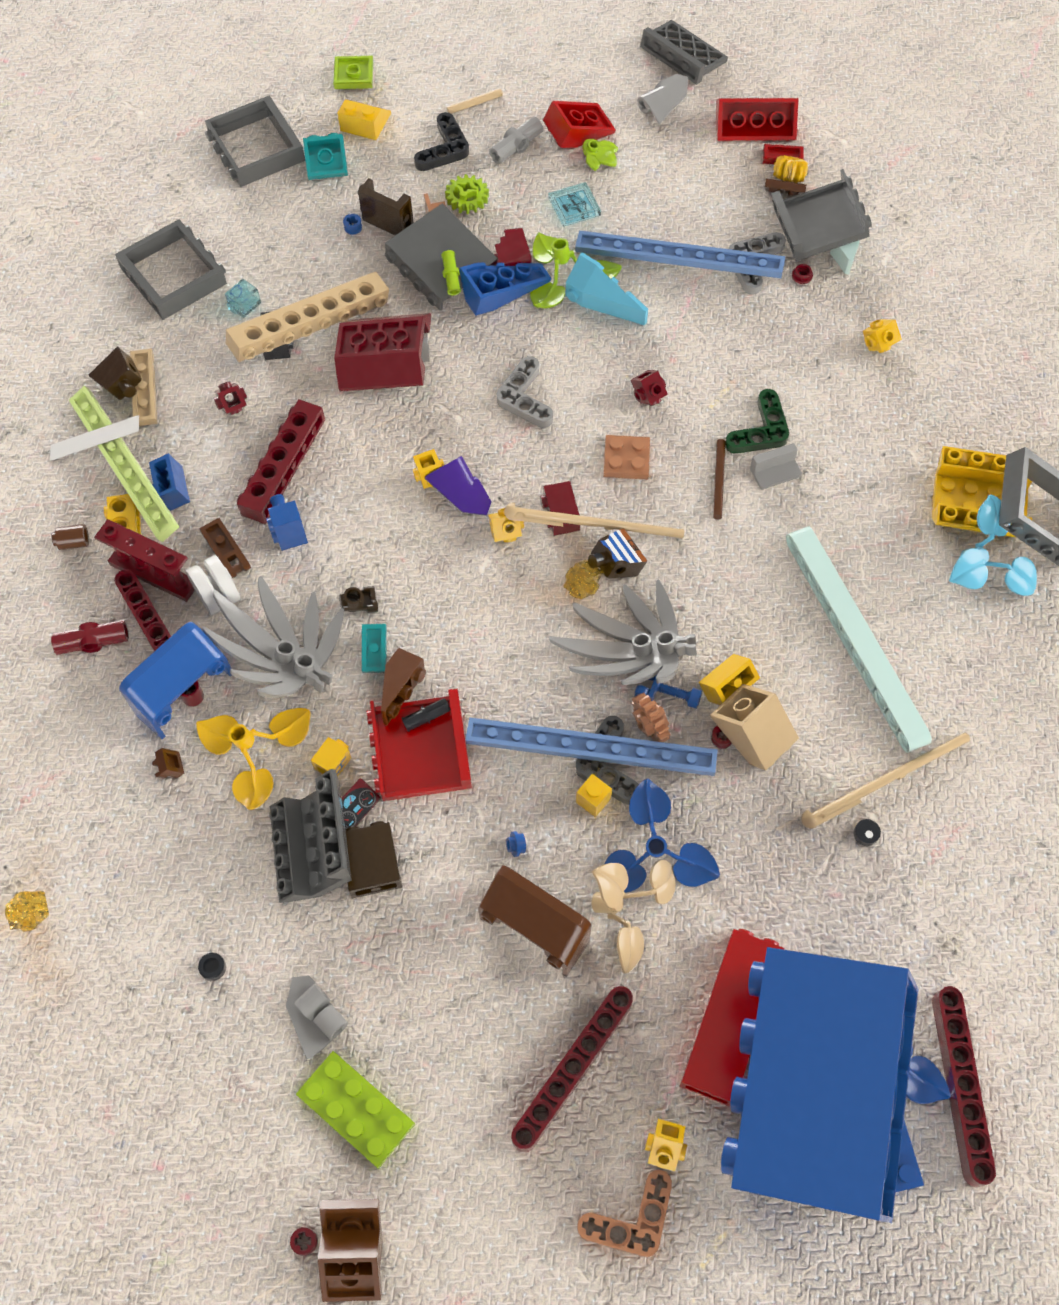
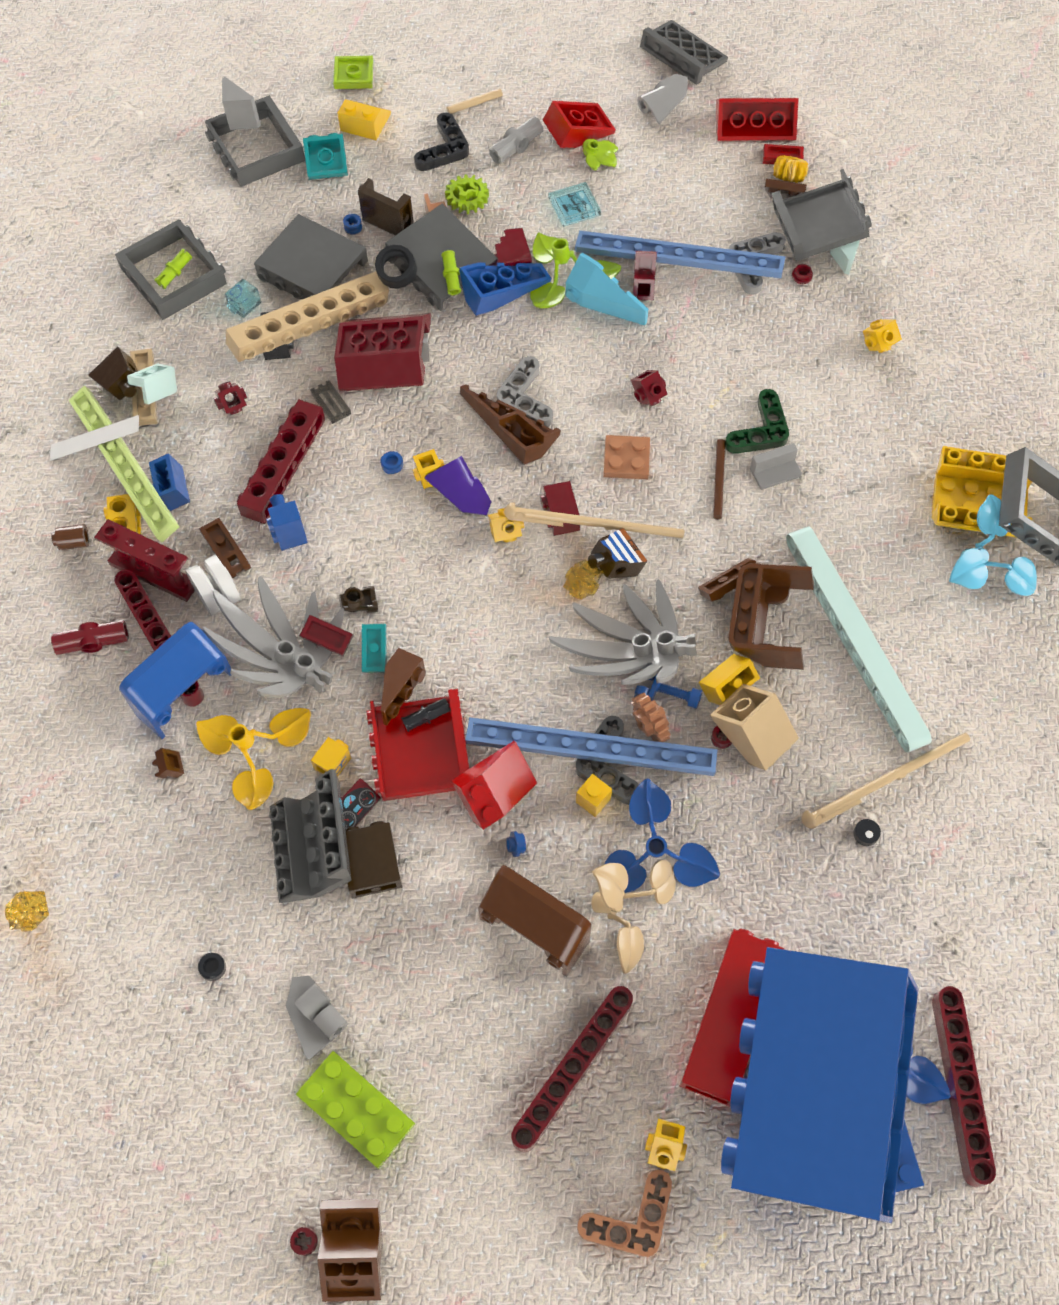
(156, 382): none -> light aqua panel
(173, 268): none -> lime pin
(239, 107): none -> light grey slope
(308, 259): none -> dark grey panel
(323, 390): none -> clear smoke tile
(326, 635): none -> dark red tile
(388, 253): none -> black tyre
(391, 462): none -> blue tile
(495, 785): none -> slope
(522, 435): none -> reddish brown wedge
(644, 275): none -> brick
(723, 583): none -> reddish brown plate
(755, 590): none -> reddish brown windscreen

